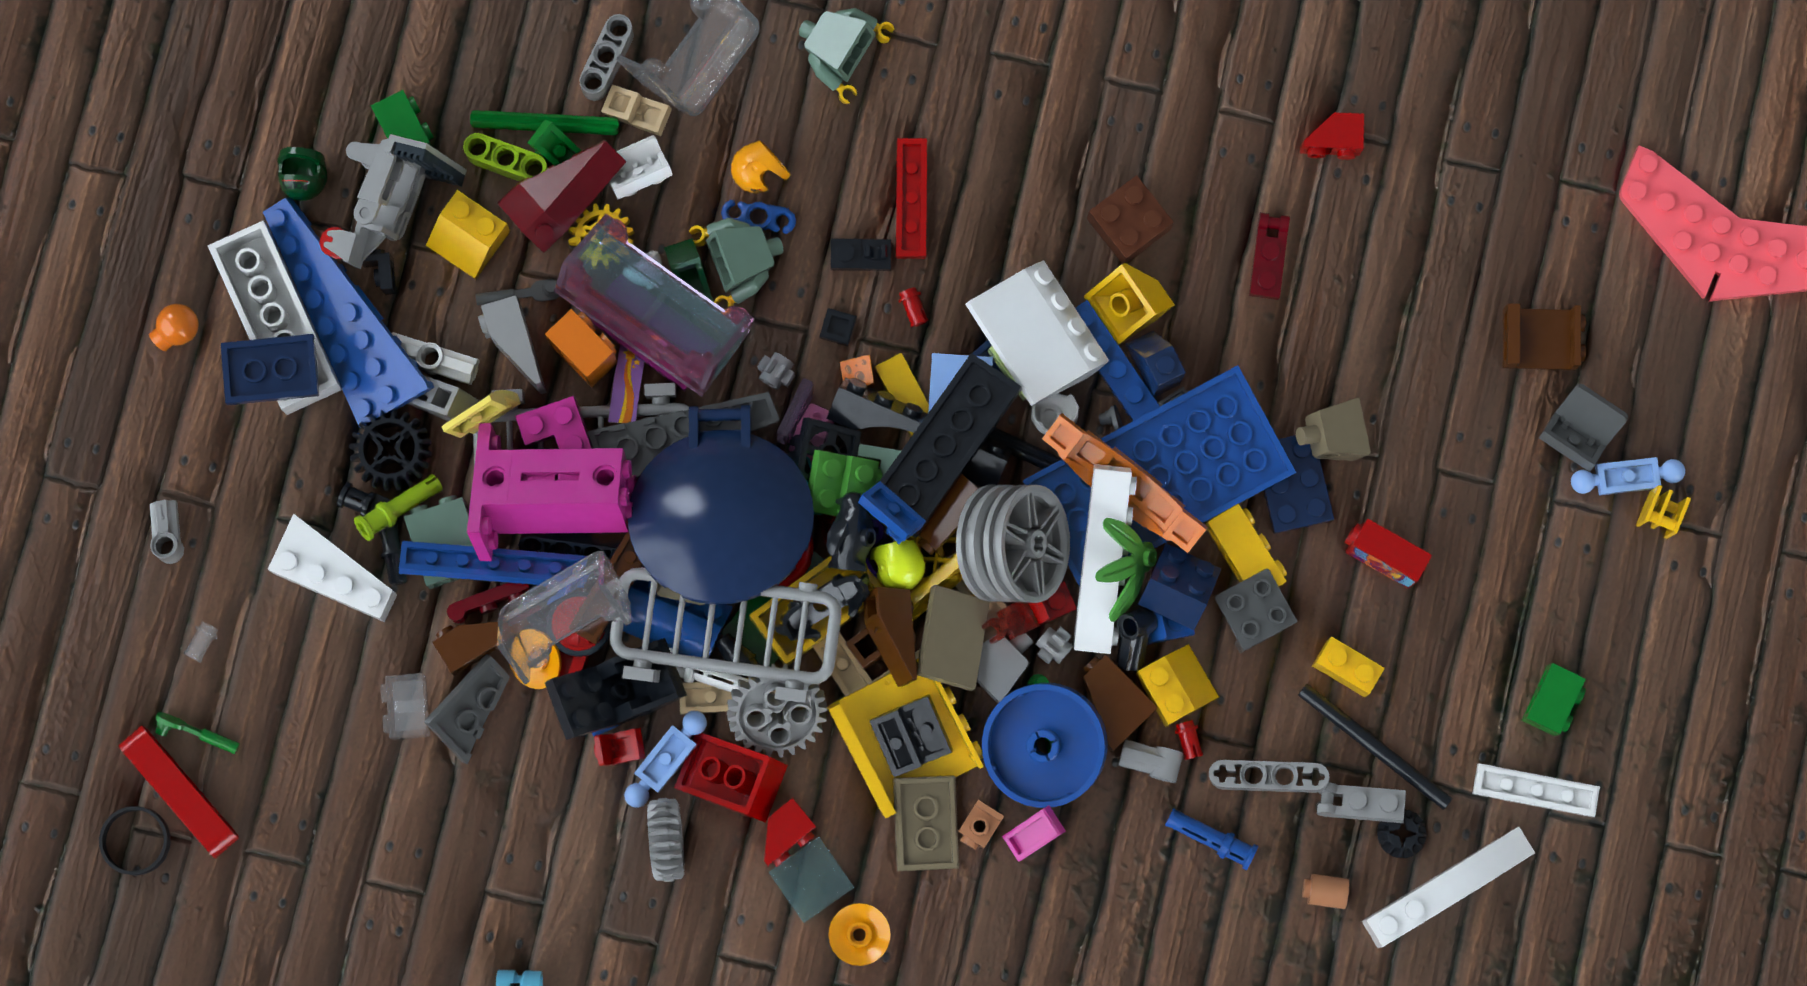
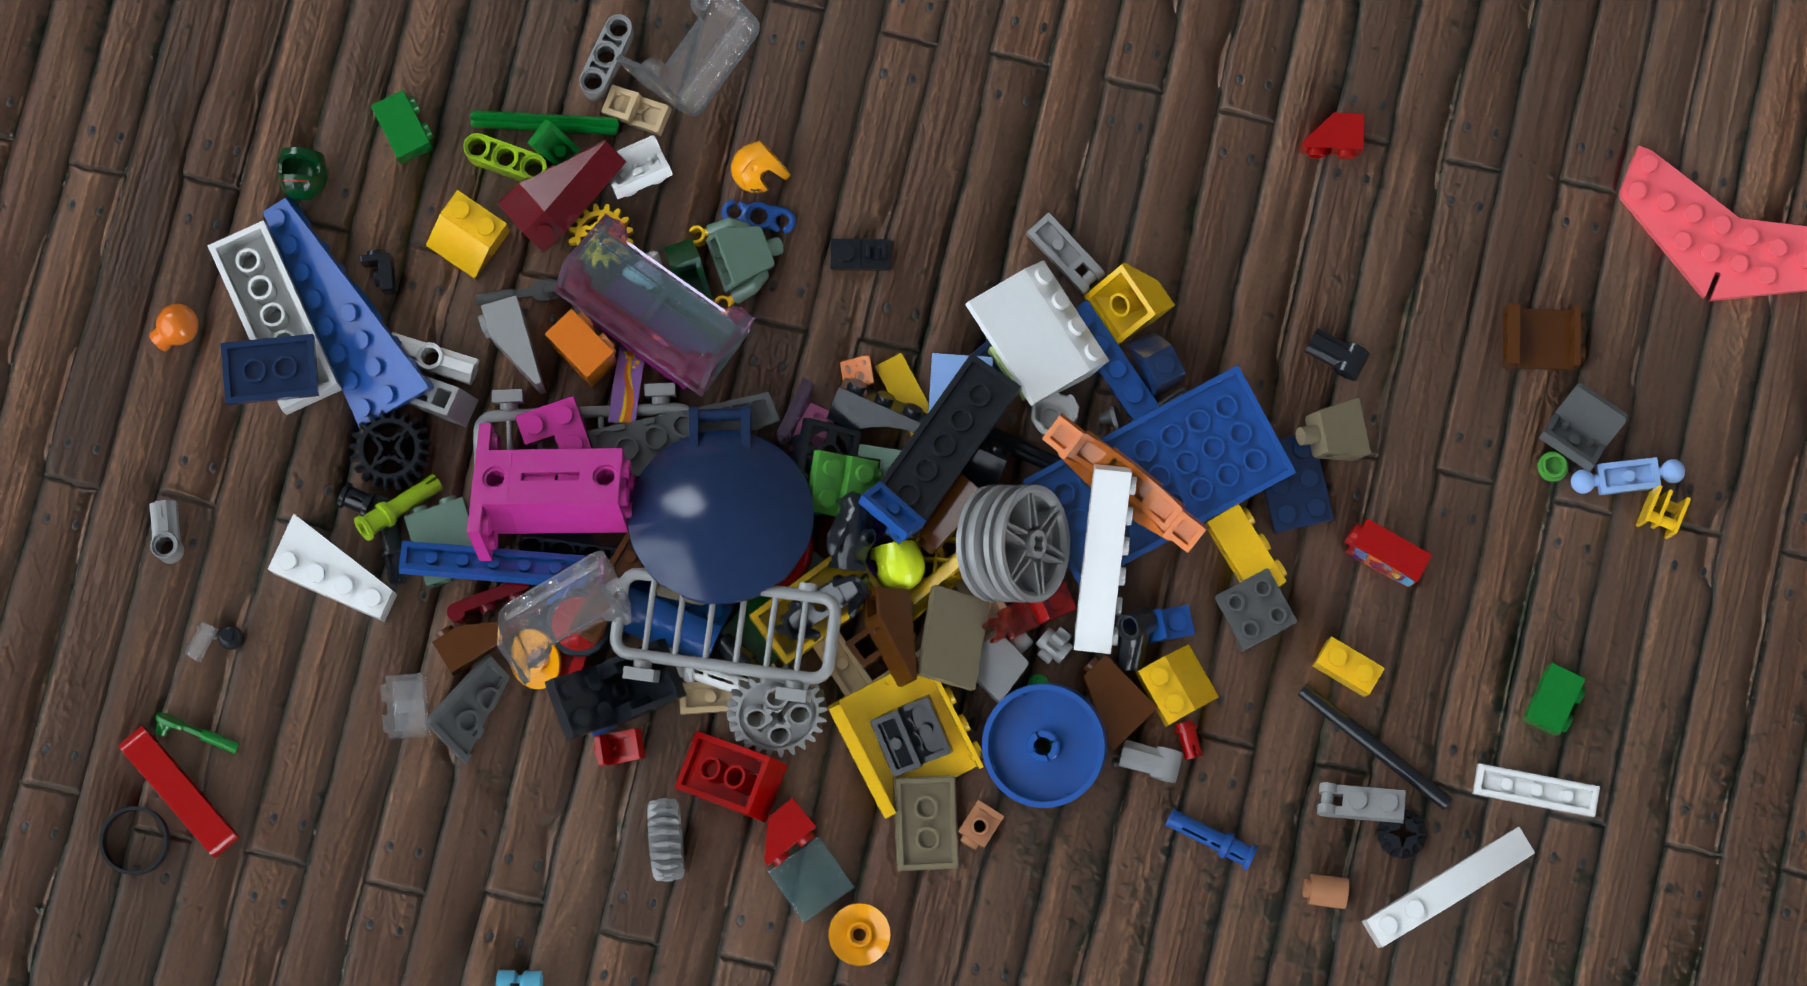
(230, 637): none -> black piece
(387, 194): light grey container -> none
(484, 411): light yellow slope -> none
(665, 759): light blue plate -> none
(776, 371): light grey gear -> none
(838, 327): black tile -> none
(839, 44): sand green torso -> none
(911, 198): red plate -> none
(913, 307): red pin -> none
(1034, 833): dark pink tile -> none
(1065, 252): none -> light grey plate
(1130, 220): copper brick -> none
(1141, 560): bright green plant -> none
(1180, 586): dark blue brick -> none
(1269, 257): dark red plate -> none
(1269, 771): light grey beam -> none
(1345, 358): none -> black piece
(1552, 466): none -> bright green plate

